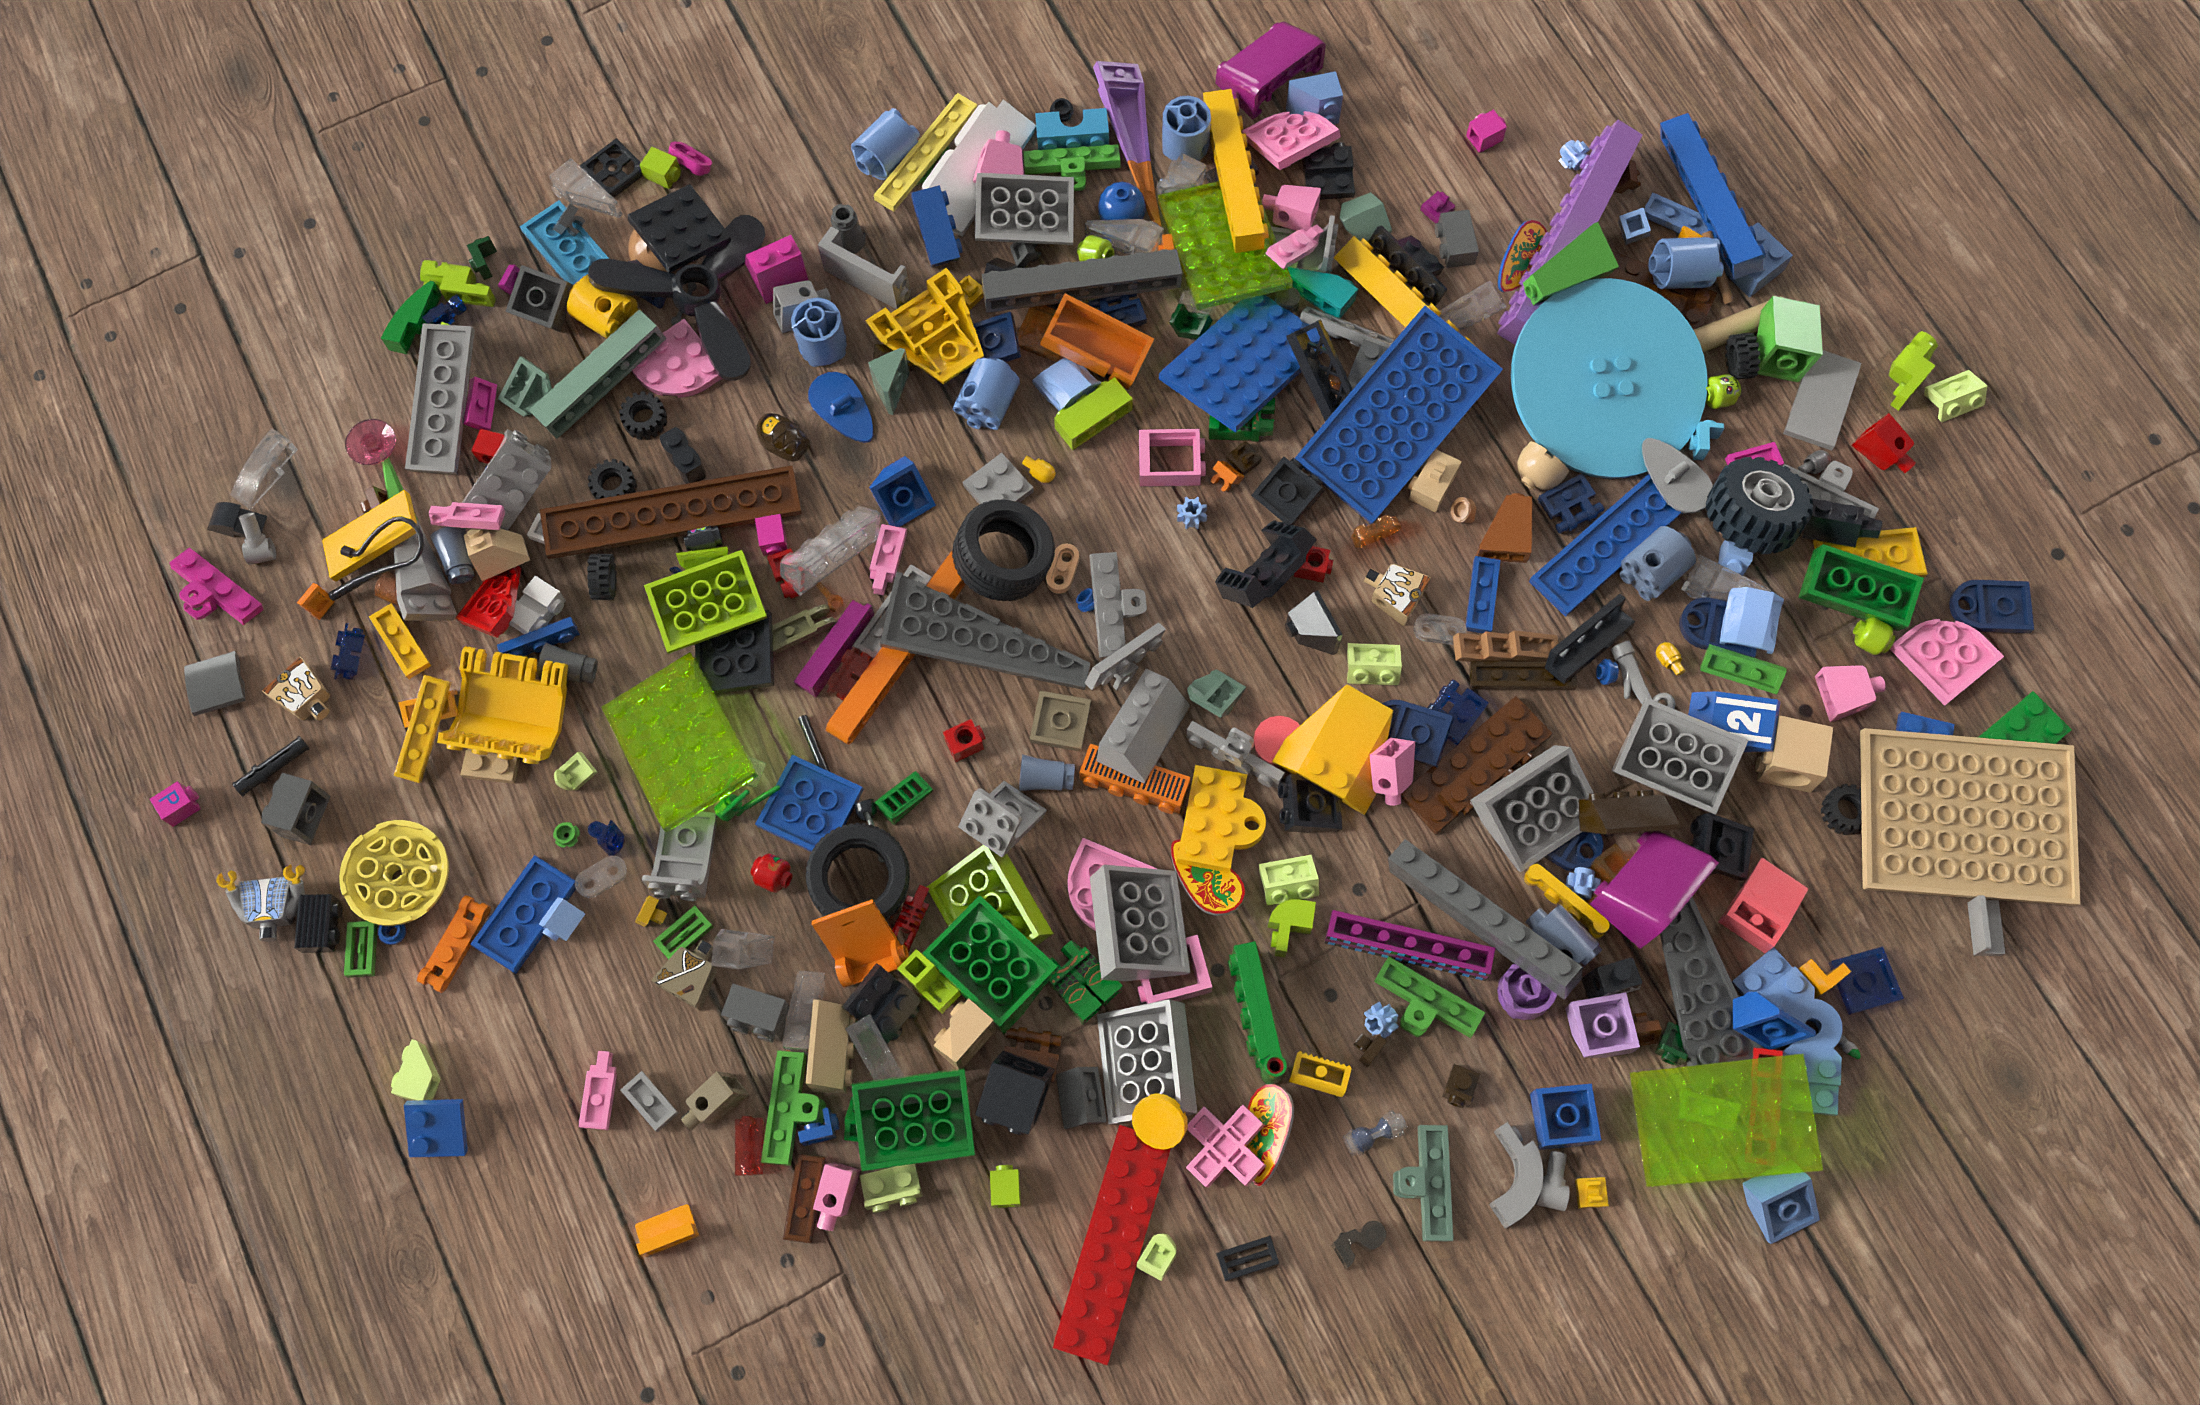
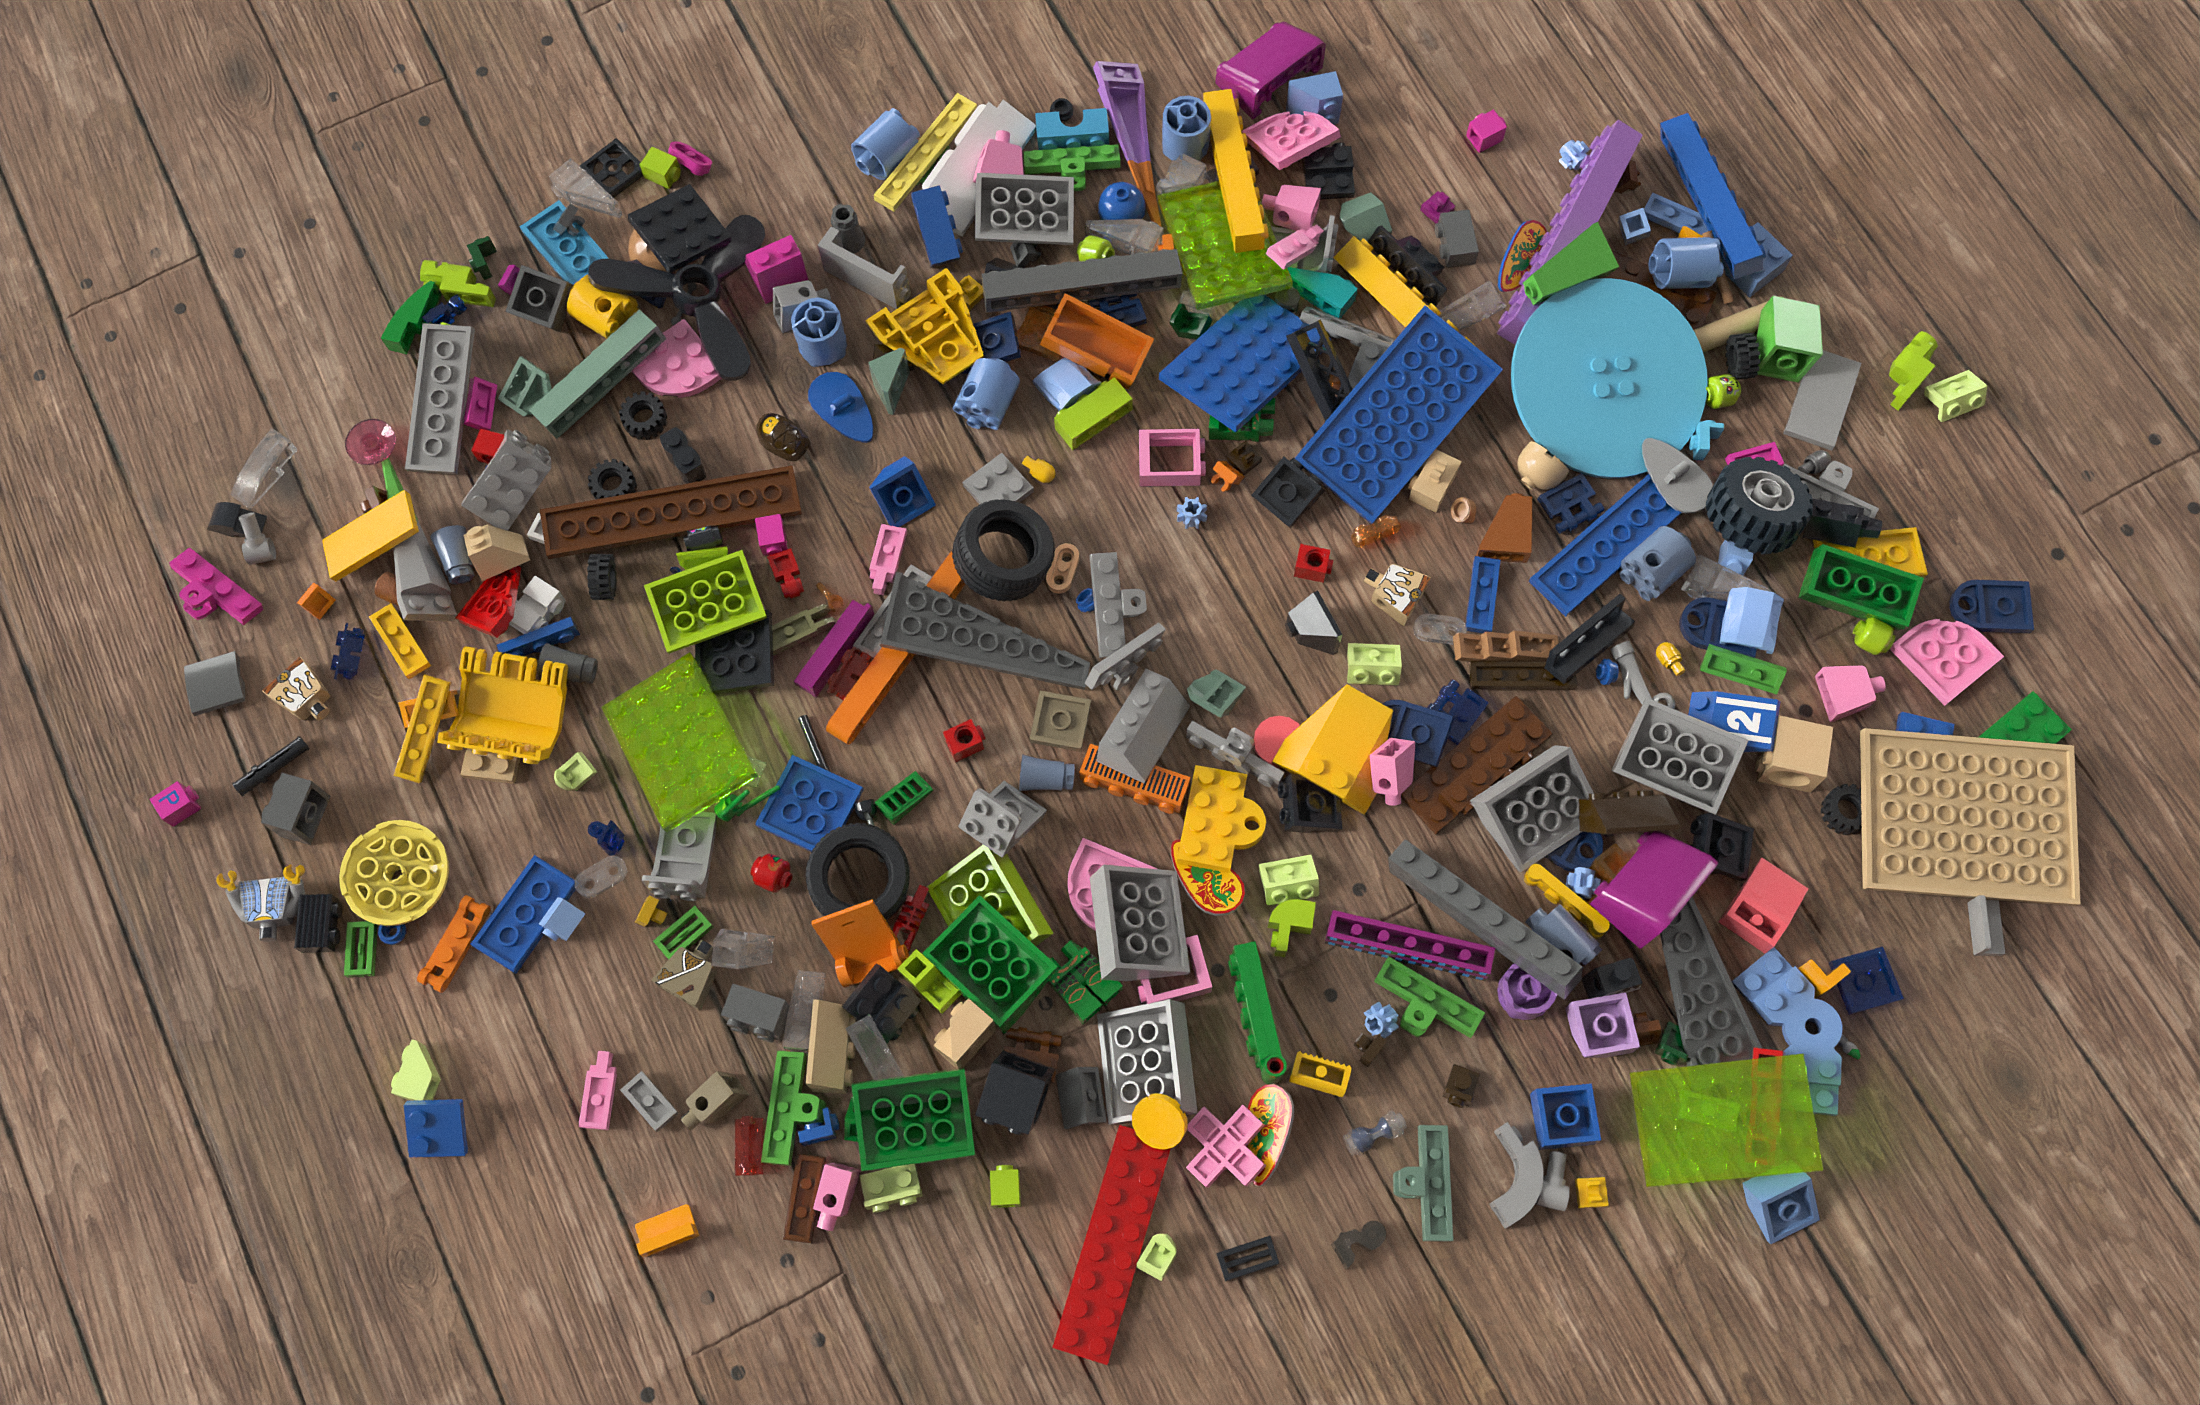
(350, 553): black piece -> none
(468, 516): bright pink hinge -> none
(561, 830): bright green plate -> none
(830, 549): clear slope -> none
(1271, 569): black plate -> none
(1767, 1022): blue slope -> none
(1886, 444): red torso -> none

